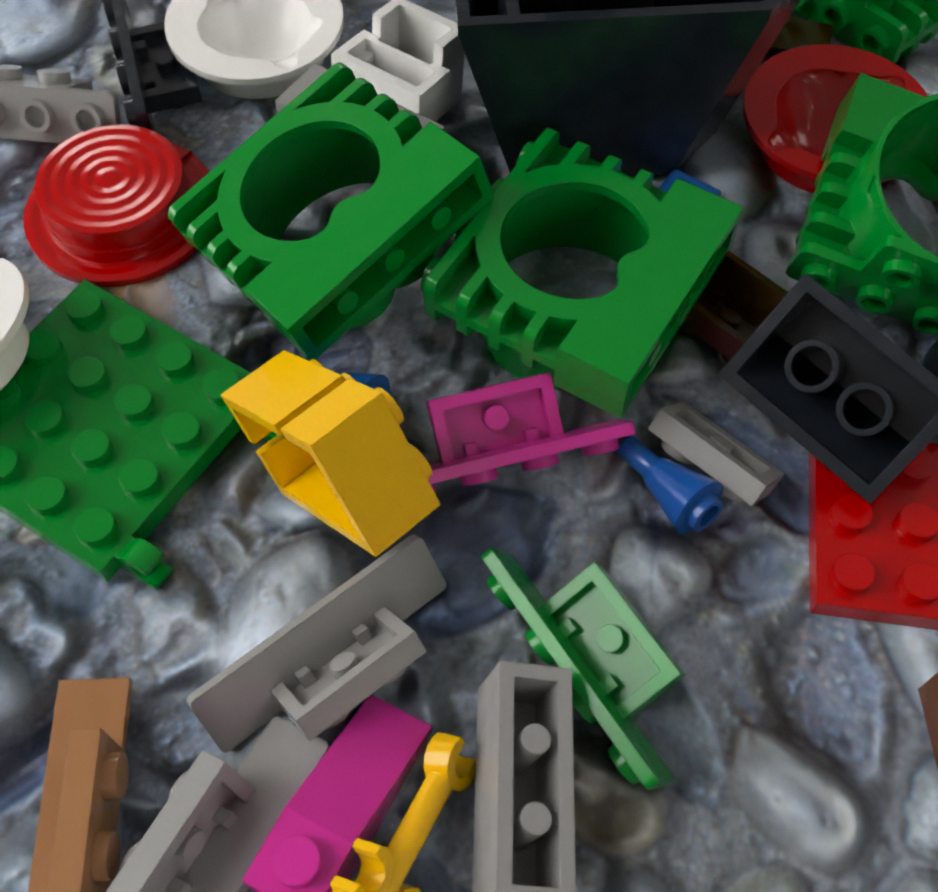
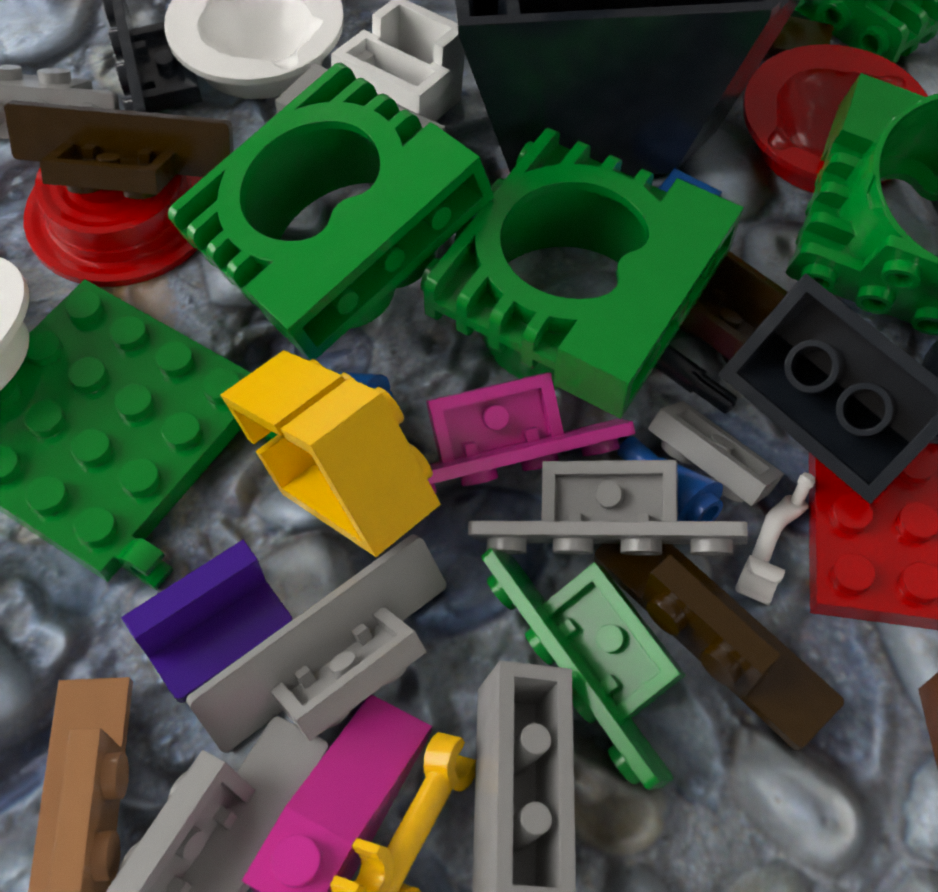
(113, 147): none -> dark brown bracket
(207, 620): none -> dark purple panel
(611, 504): none -> light grey bracket
(694, 379): none -> black piece
(726, 641): none -> dark brown bracket
(758, 576): none -> white piece

